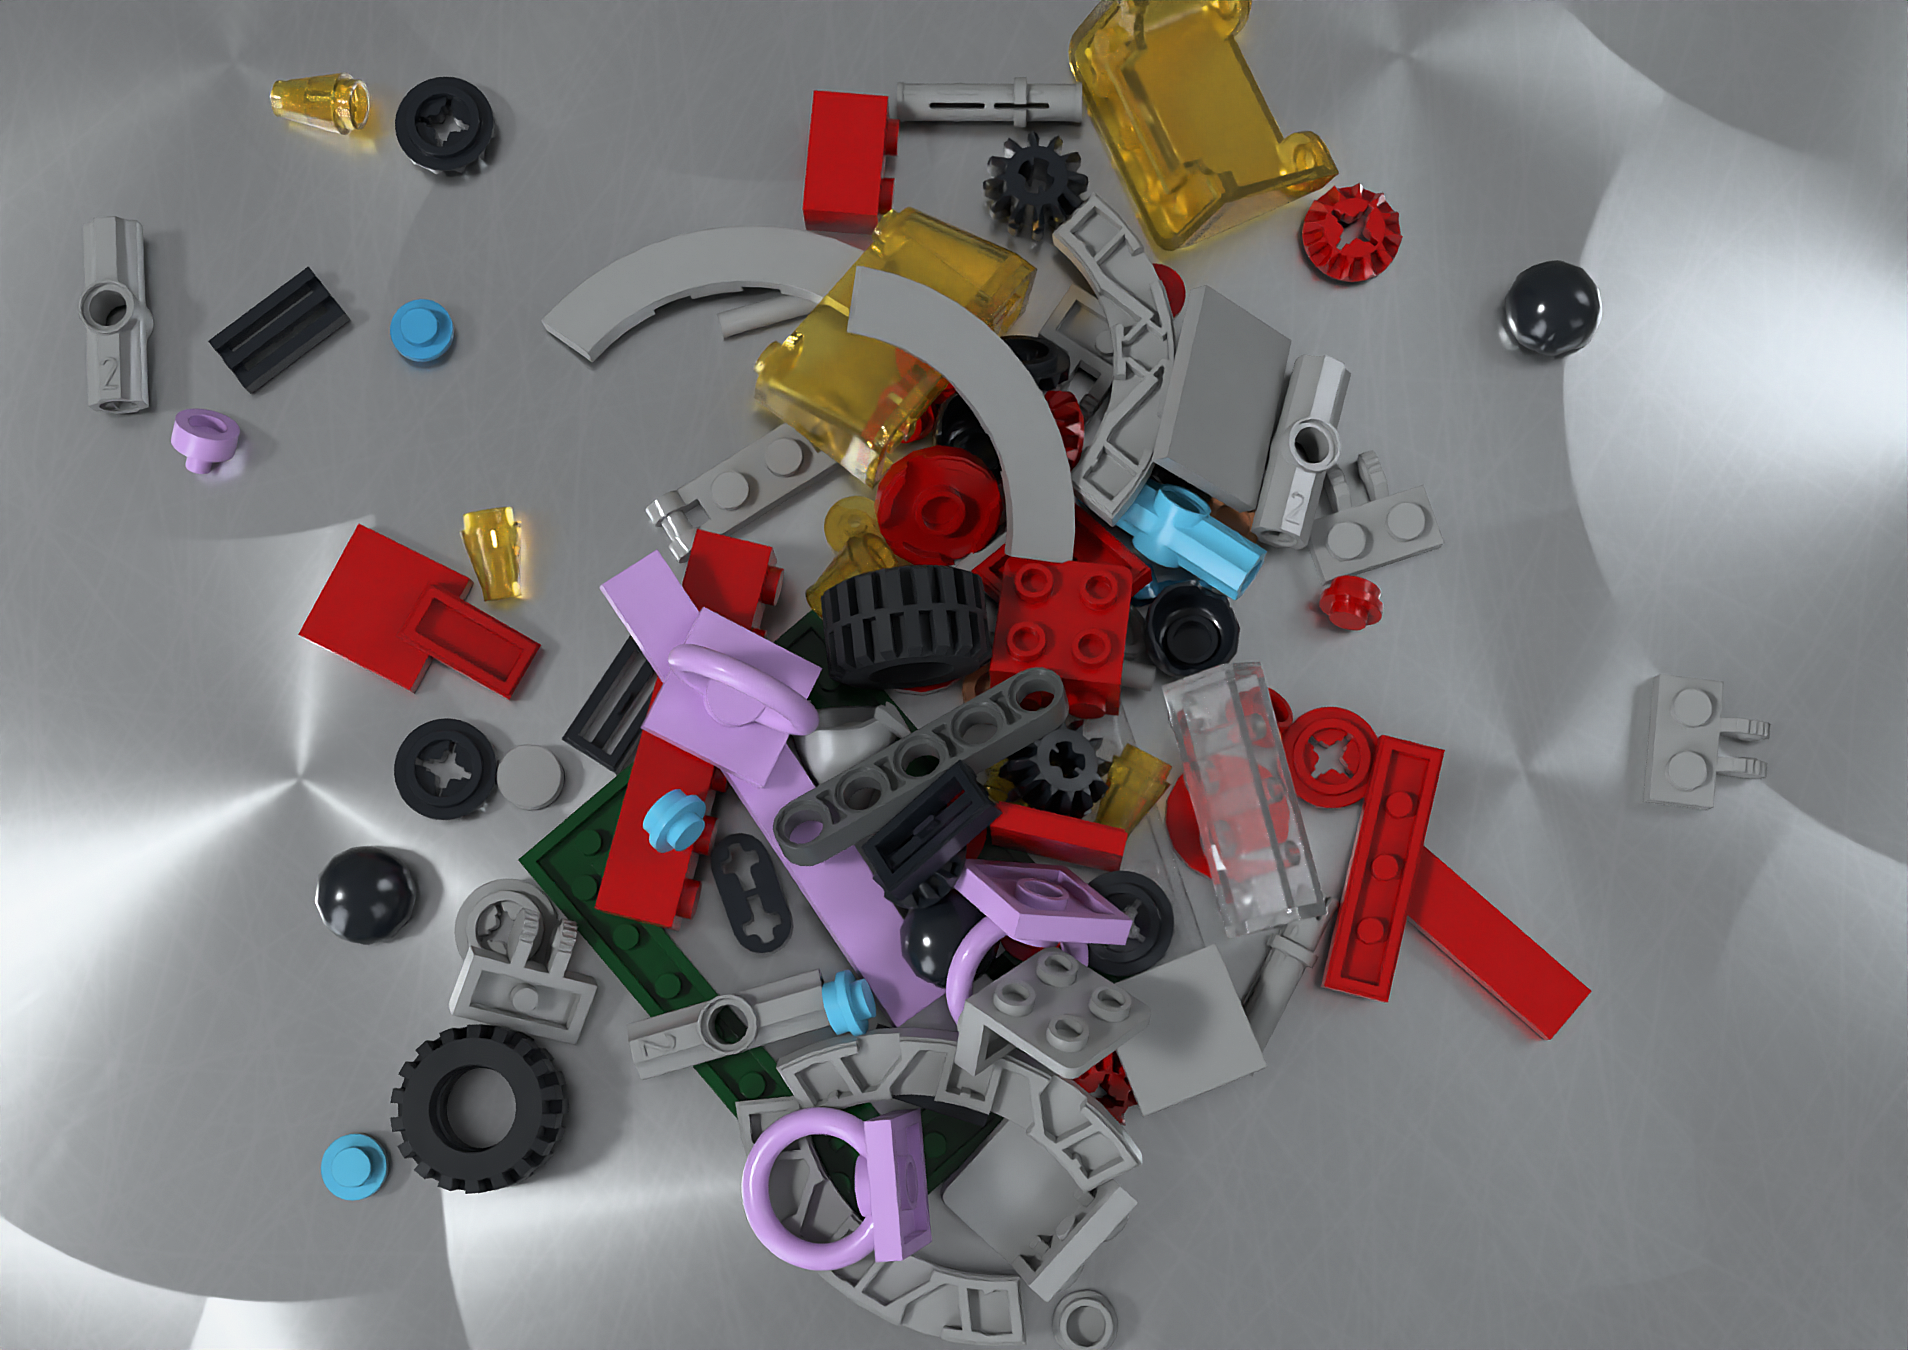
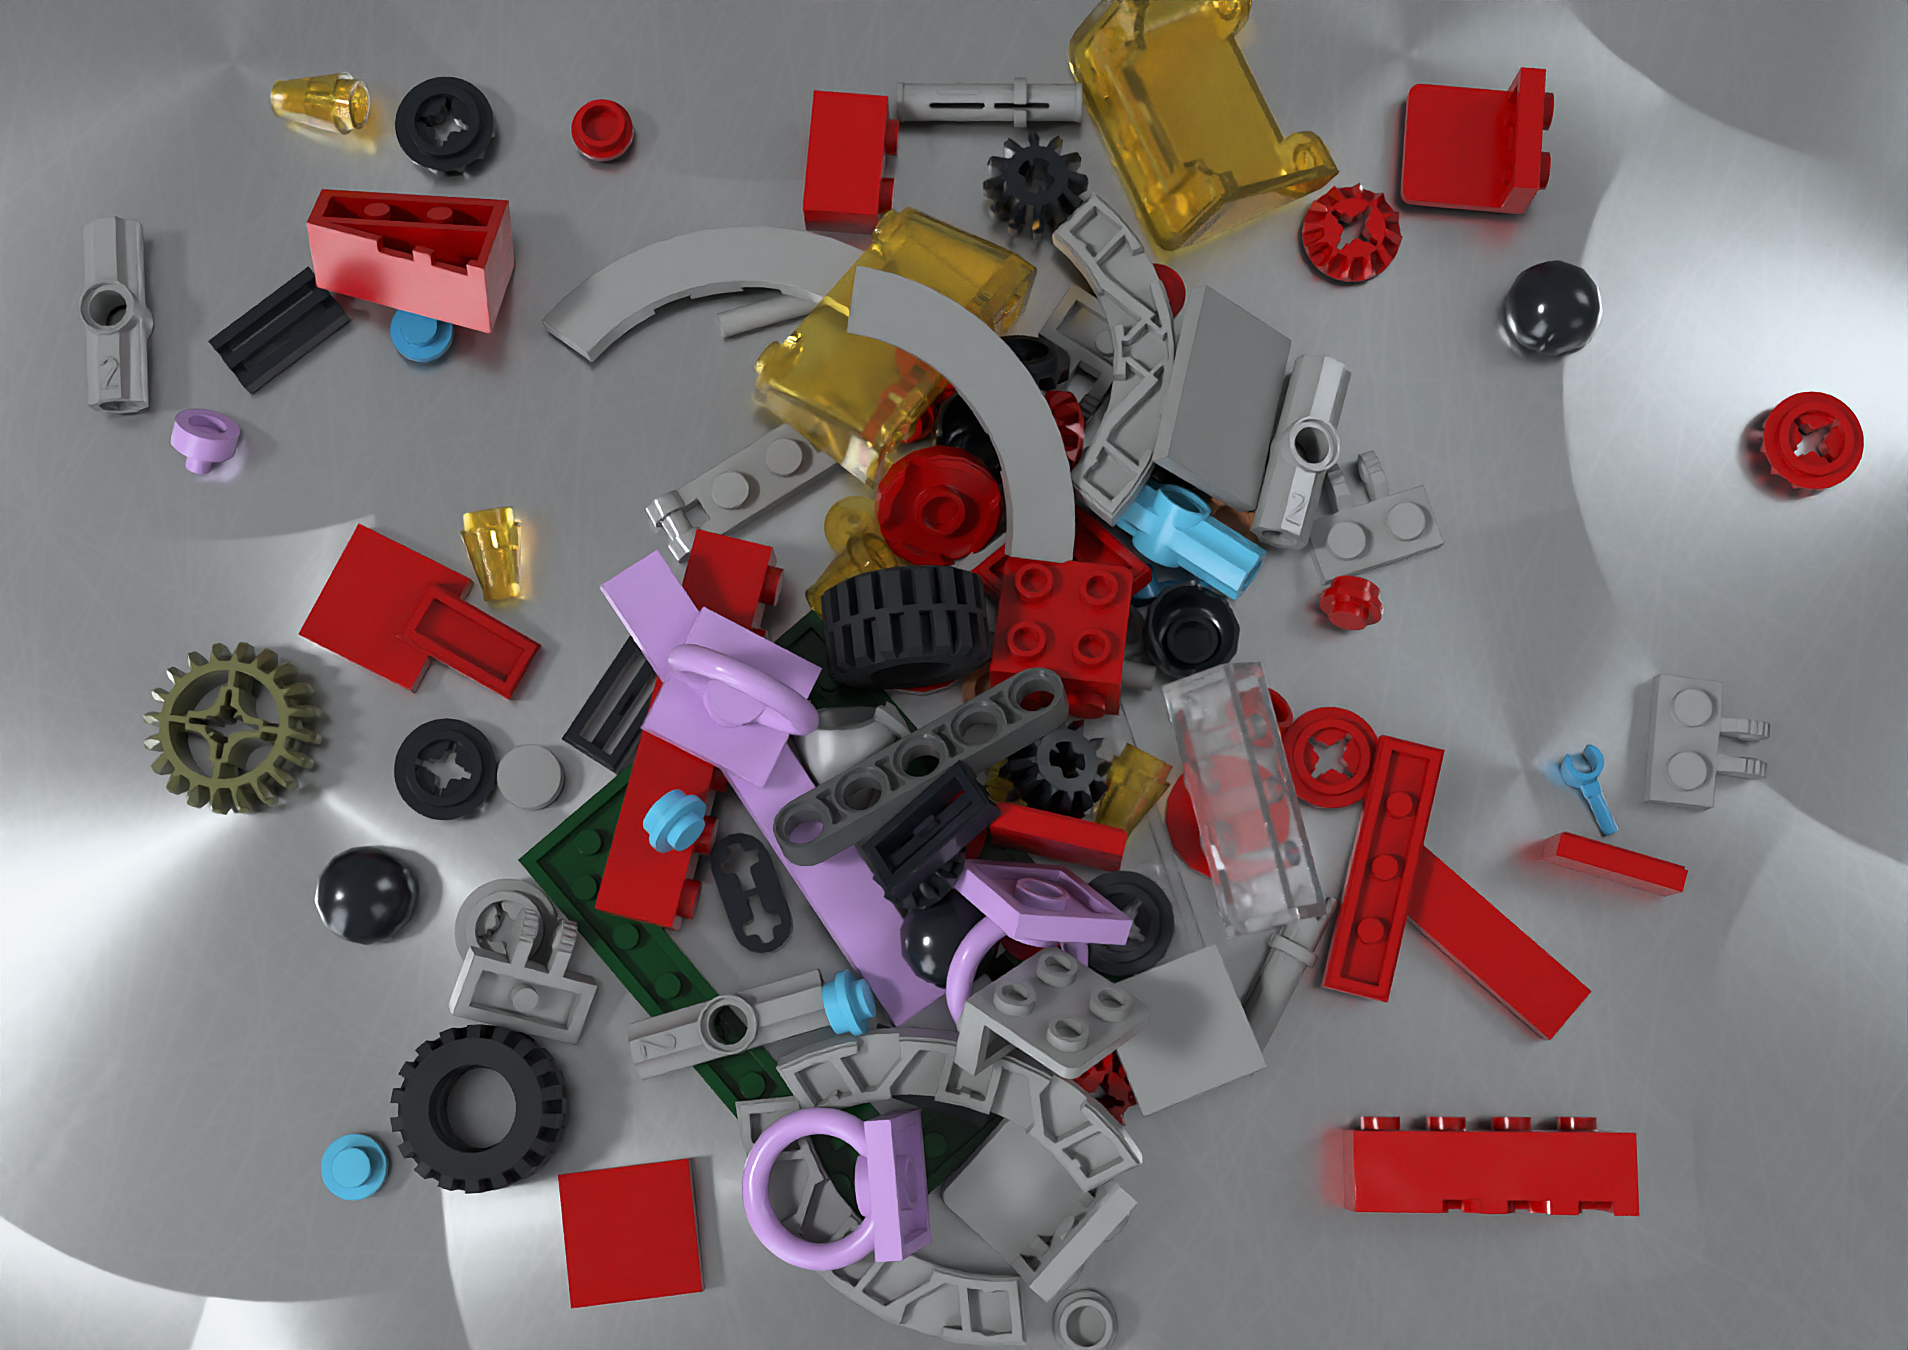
(232, 752): none -> olive gear
(415, 252): none -> red wedge
(602, 130): none -> red plate
(631, 1233): none -> red tile
(1477, 145): none -> red bracket
(1489, 1168): none -> red wedge
(1590, 787): none -> dark azure hand
(1615, 864): none -> red tile
(1839, 449): none -> red gear

